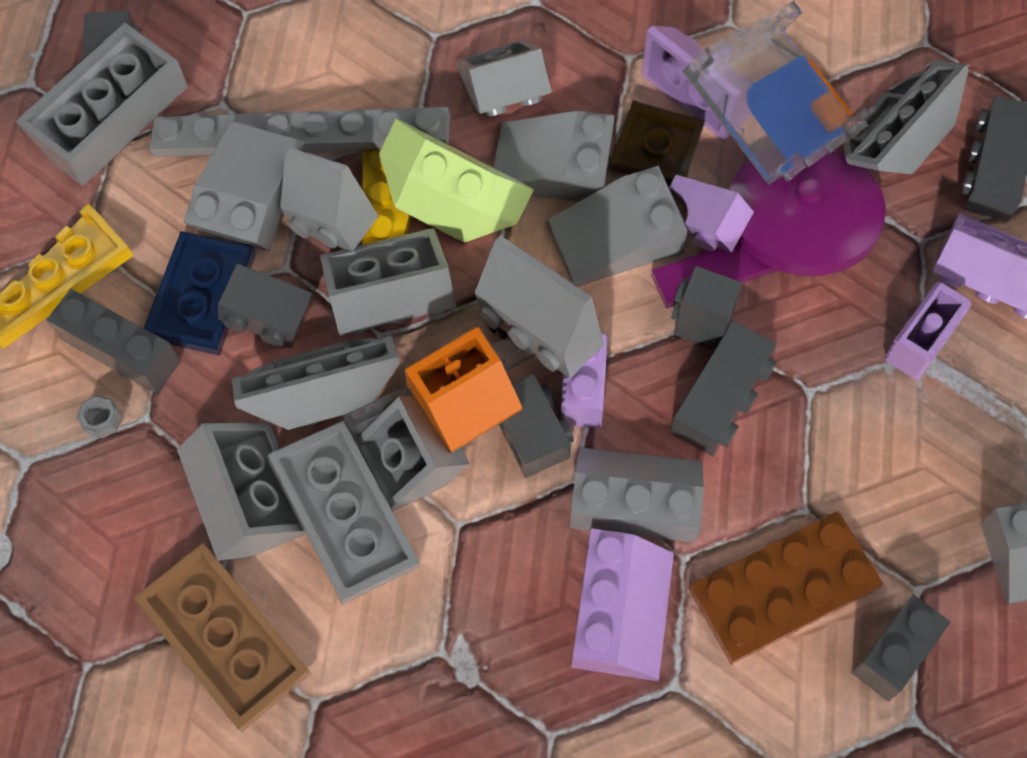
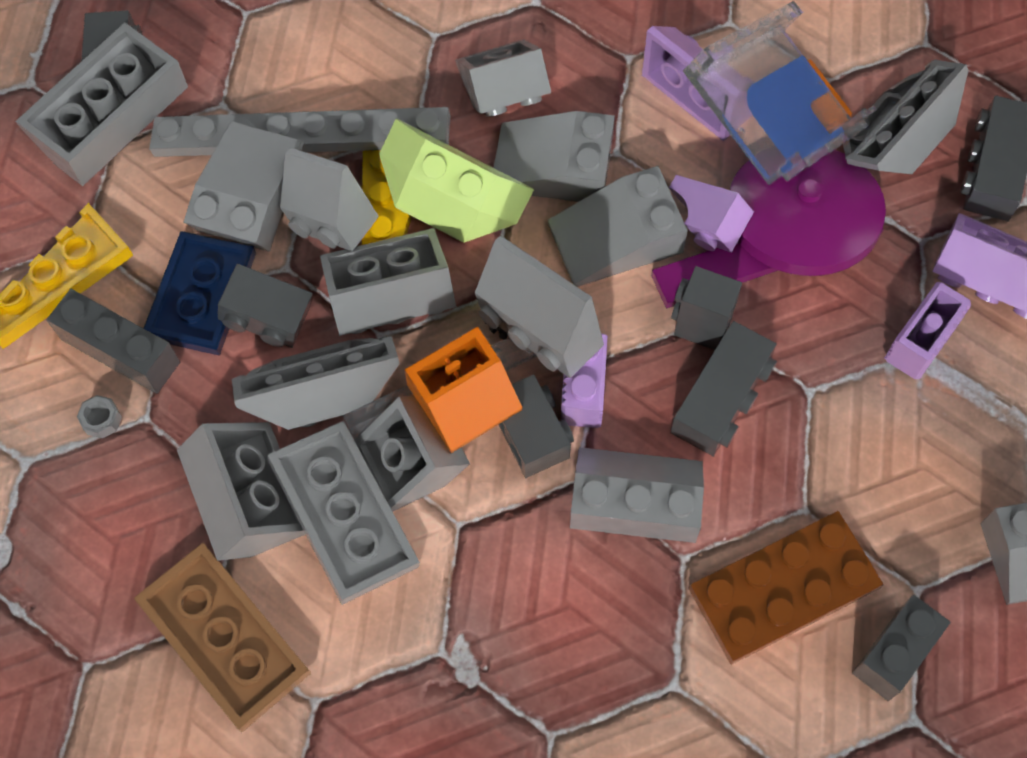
(623, 606): lavender slope -> none
(657, 139): dark brown plate -> none

